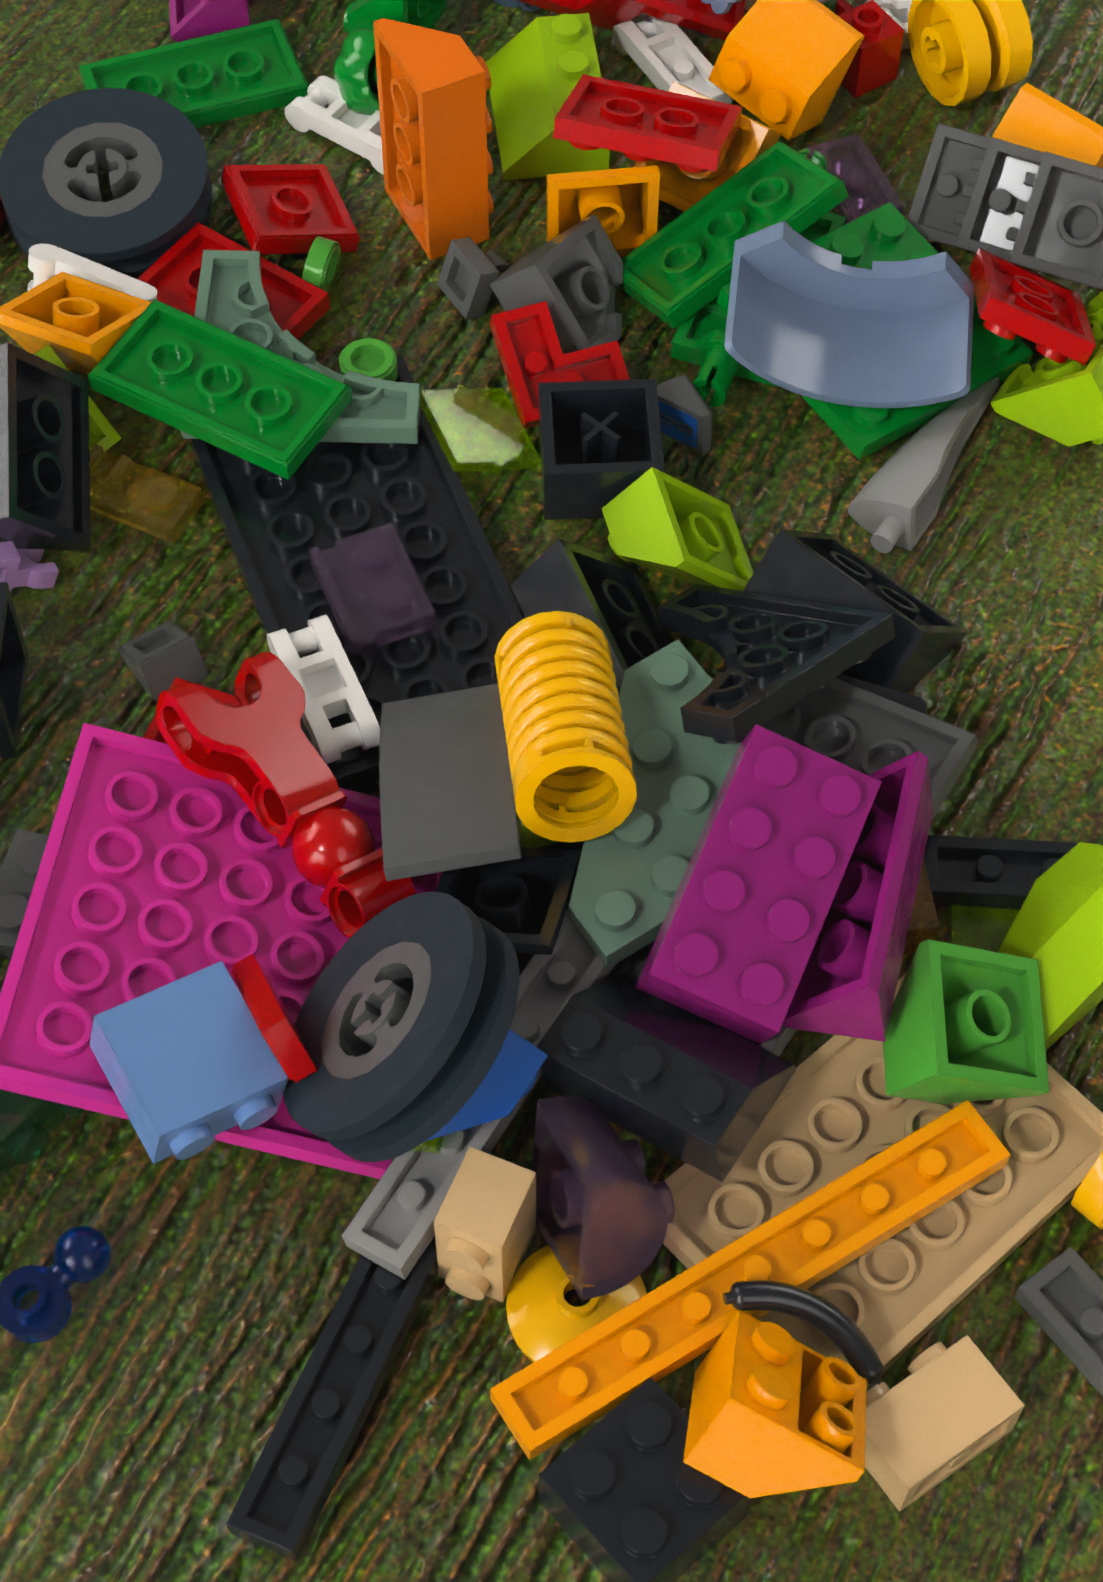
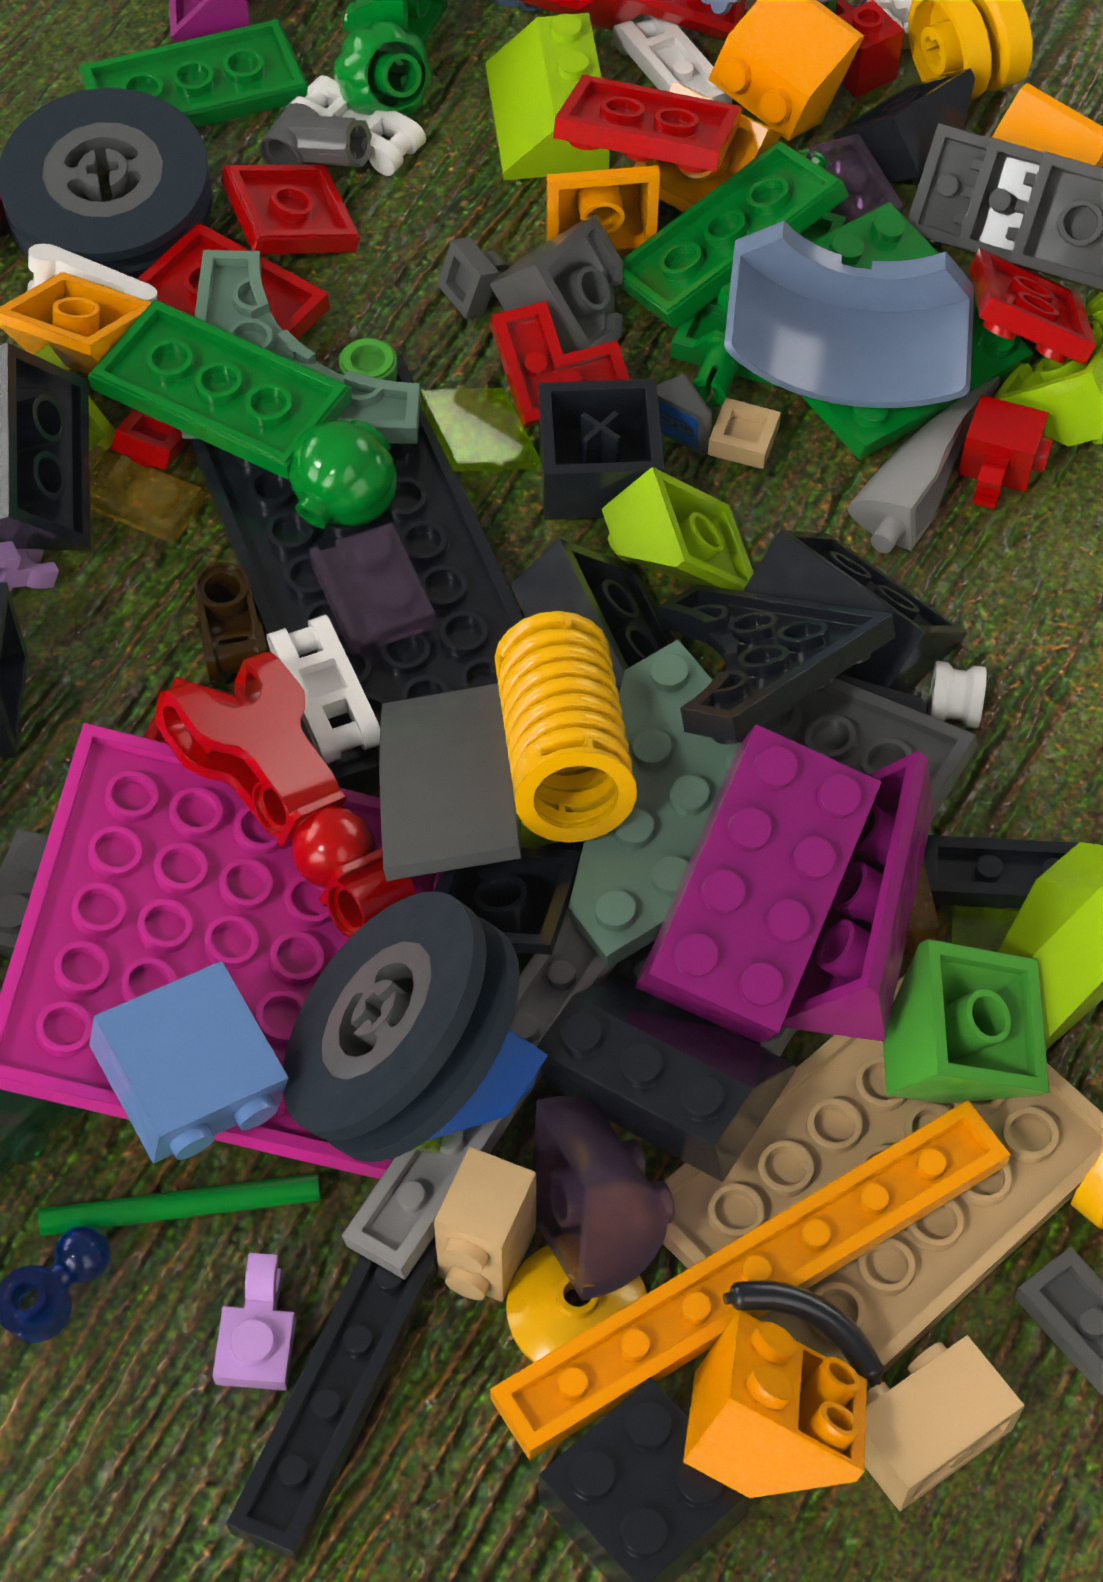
(148, 441): none -> red plate
(161, 657): dark grey slope -> none
(180, 1204): none -> green bar
(229, 628): none -> dark brown piece
(256, 1339): none -> lavender plate
(273, 1019): red tile -> none
(308, 138): none -> dark grey piece
(322, 263): bright green tile -> none
(342, 474): none -> green plant
(434, 133): orange slope -> none
(744, 433): none -> tan plate
(905, 124): none -> black slope
(957, 694): none -> white wheel
(1004, 448): none -> red brick

